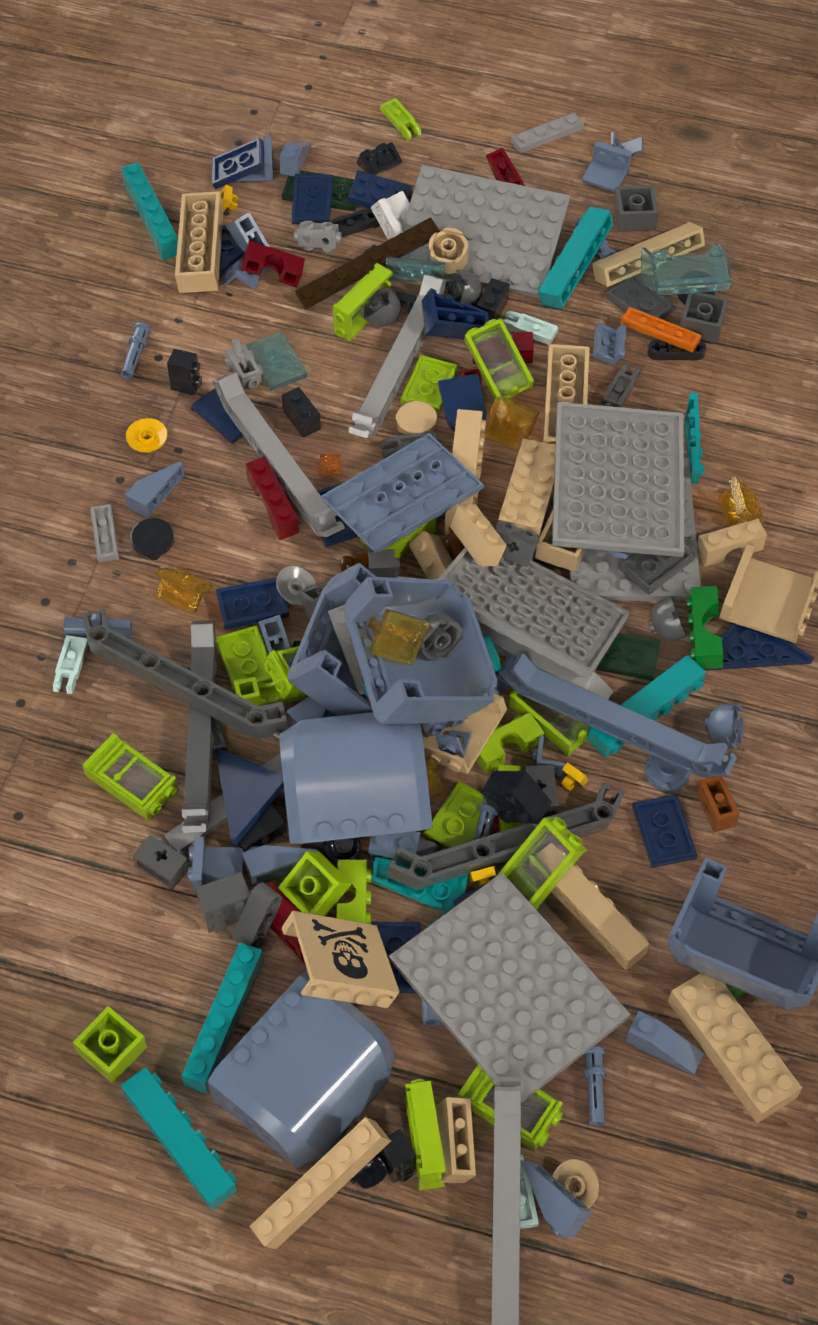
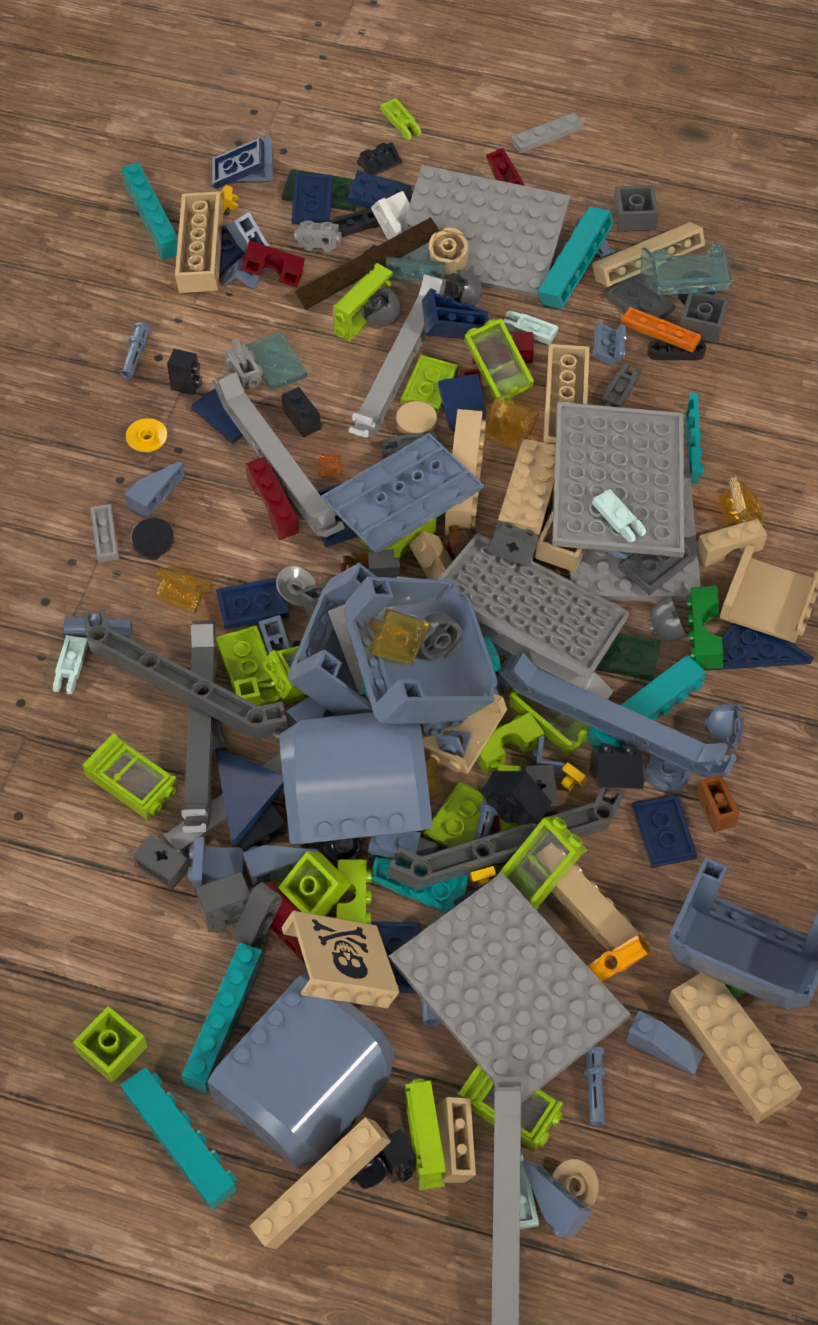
(293, 157): sand blue slope -> none
(406, 300): black tile -> none
(478, 535): tan brick -> none
(494, 298): black brick -> none
(607, 167): sand blue bracket -> none
(617, 766): none -> black slope
(618, 515): none -> light aqua hinge
(625, 954): none -> light orange piece
(634, 145): sand blue bracket -> none

